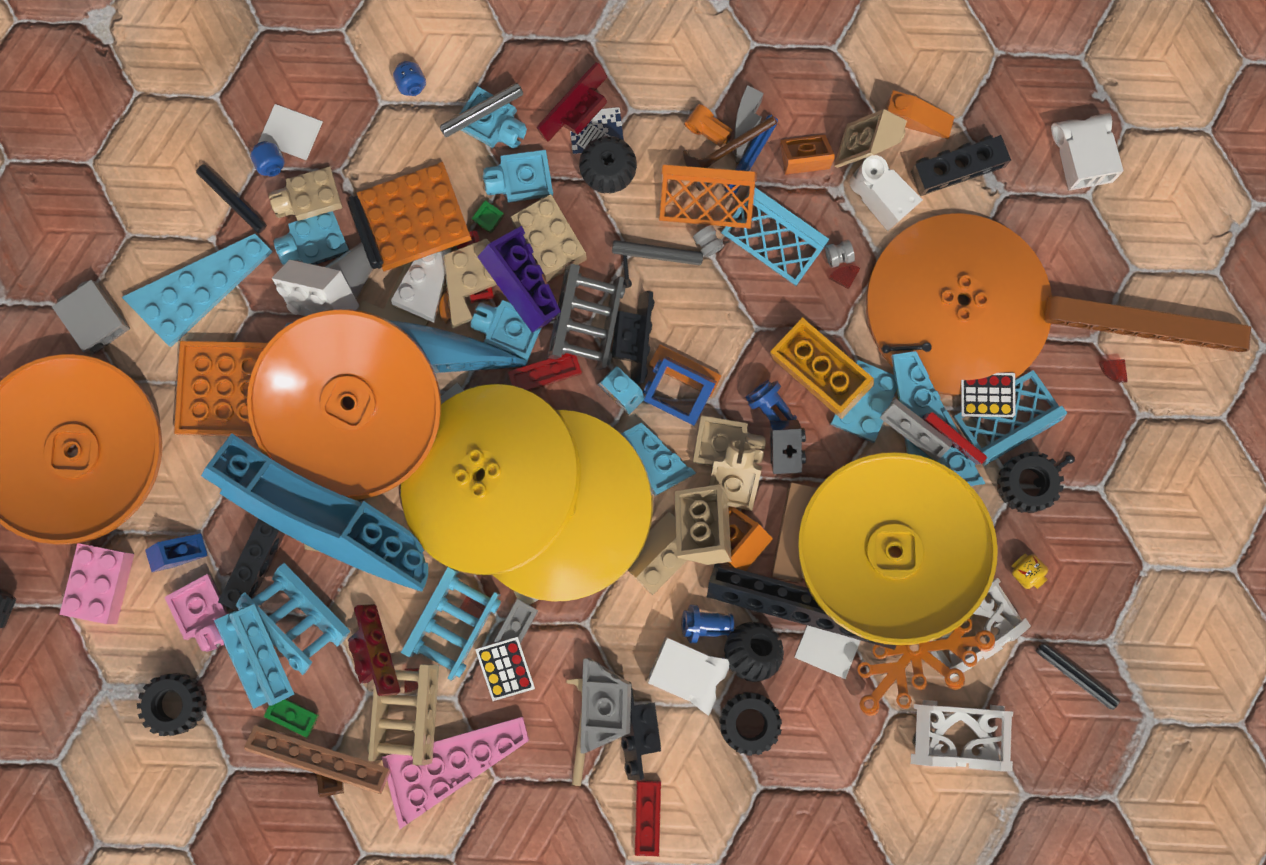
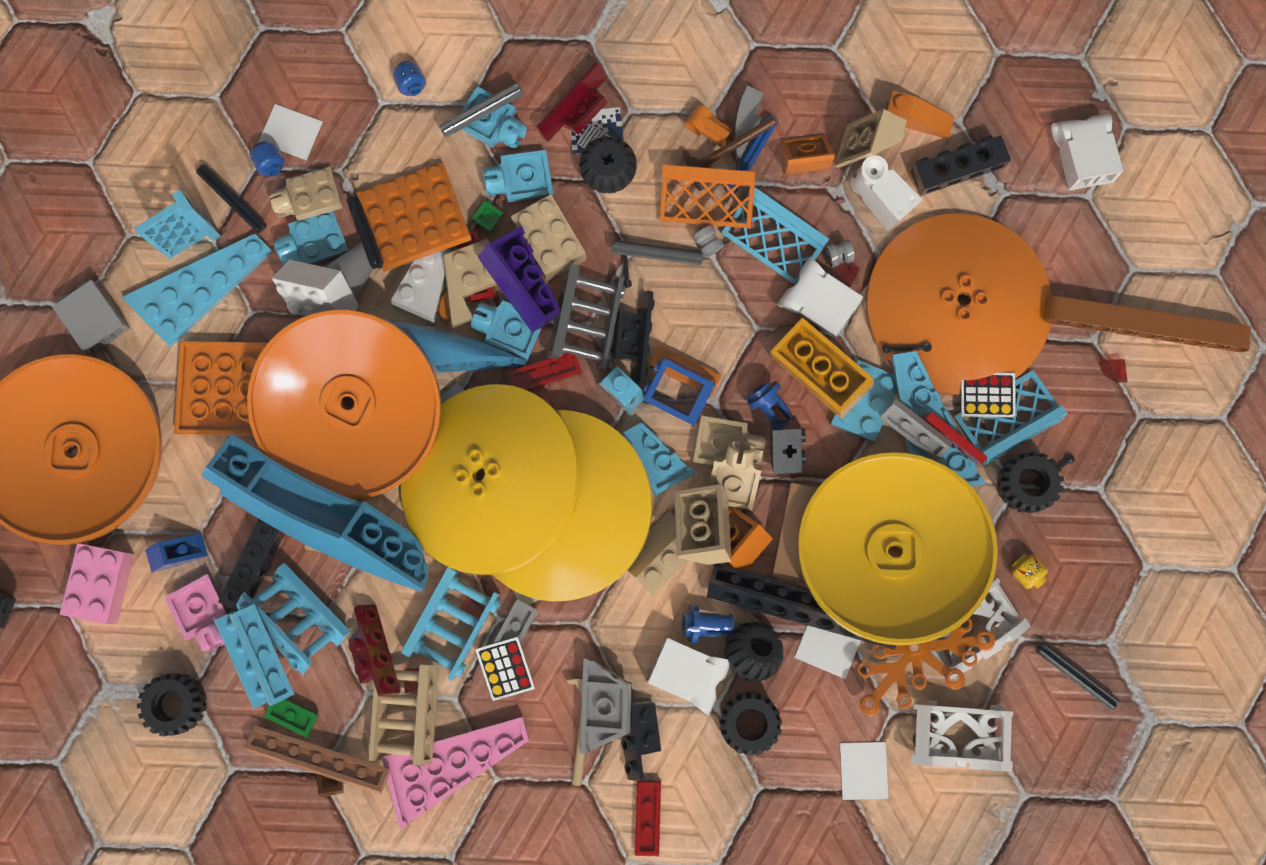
(191, 217): none -> medium azure fence
(821, 299): none -> white piece
(864, 770): none -> white sticker

